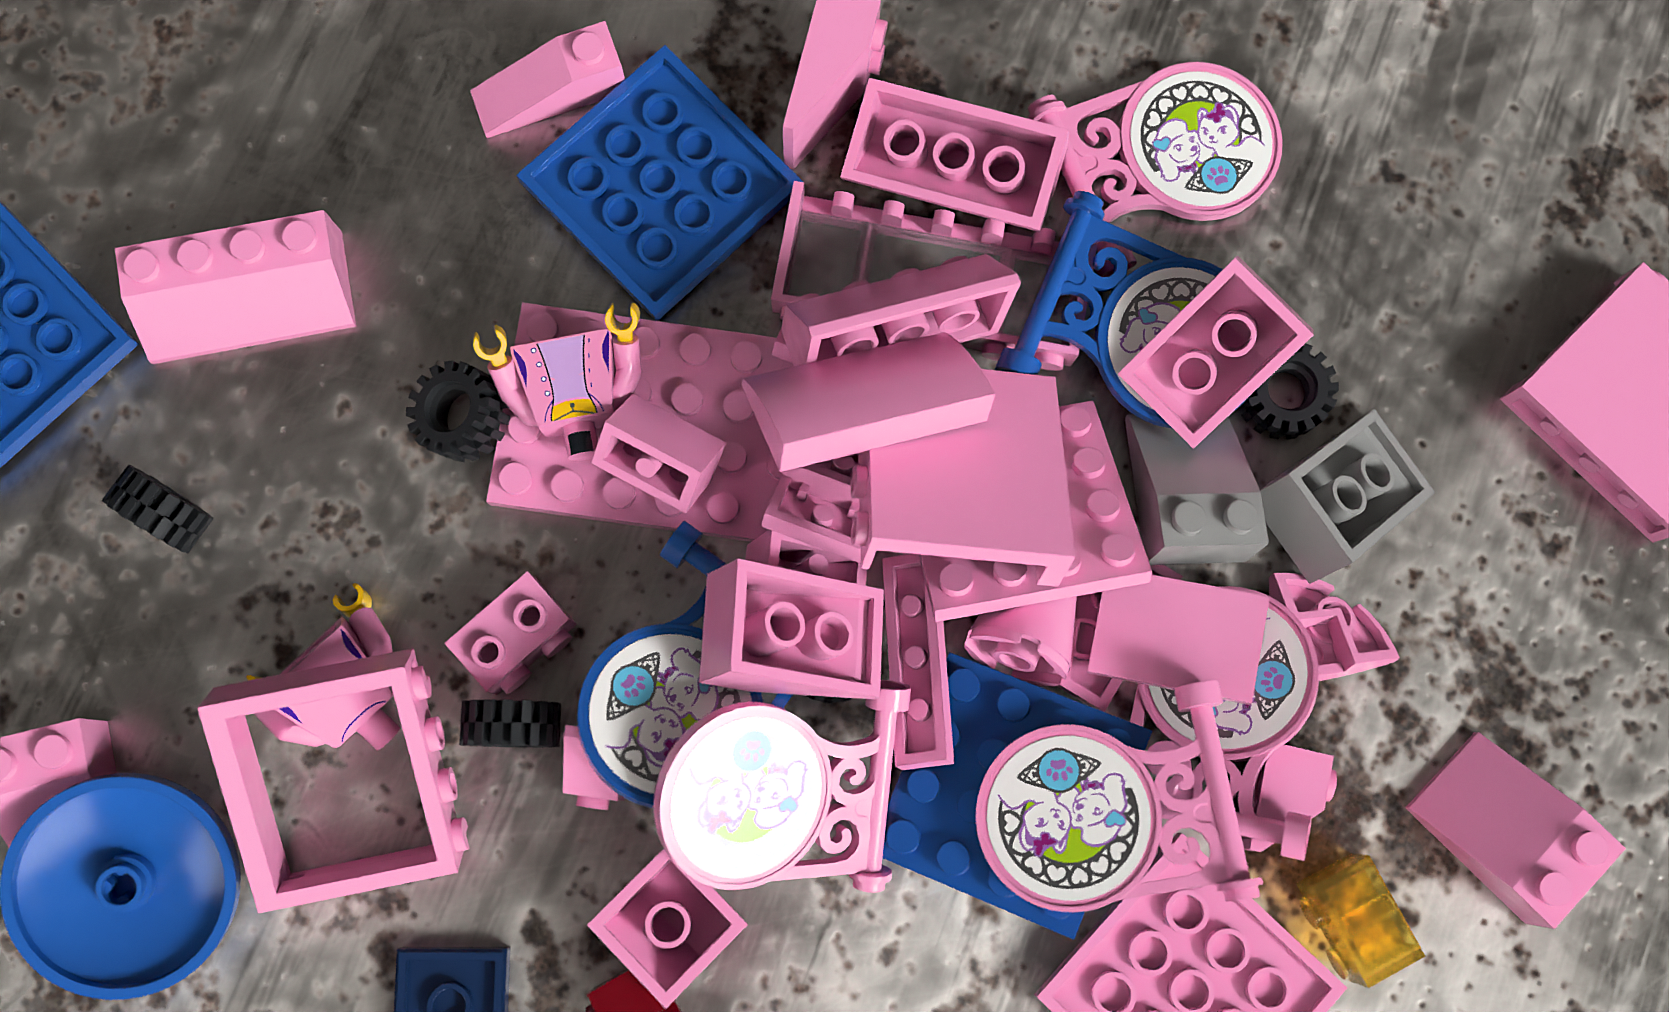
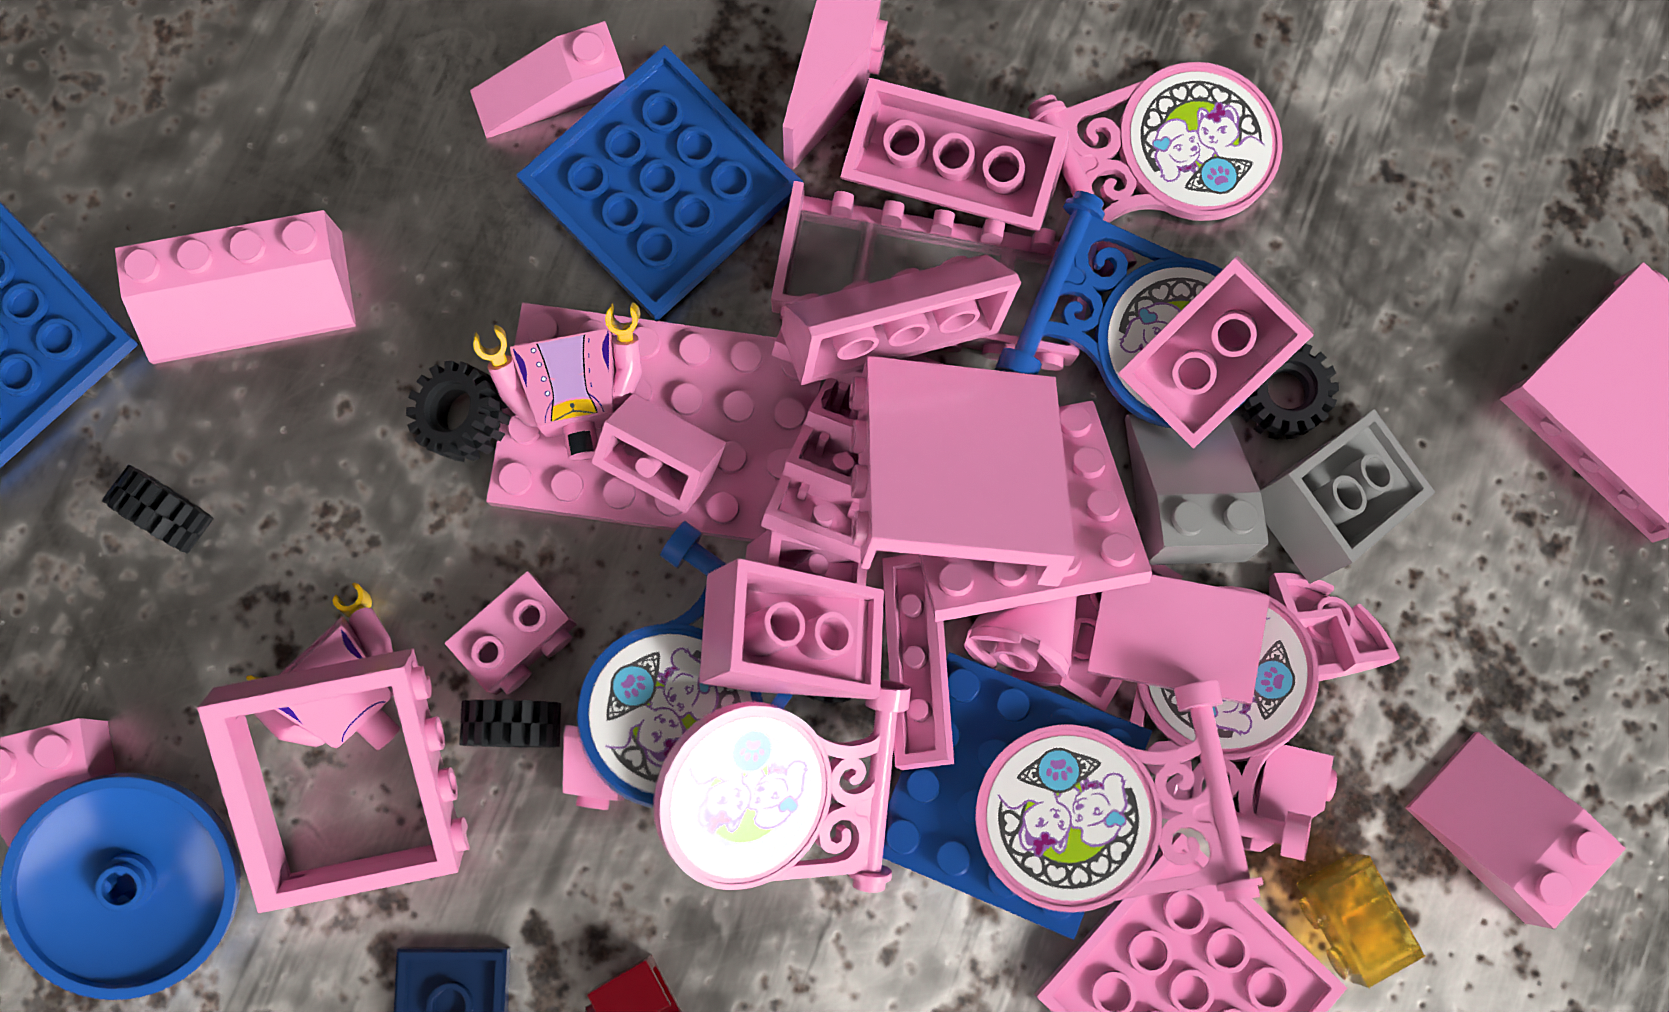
(666, 927): bright pink slope -> none
(868, 399): bright pink slope -> none

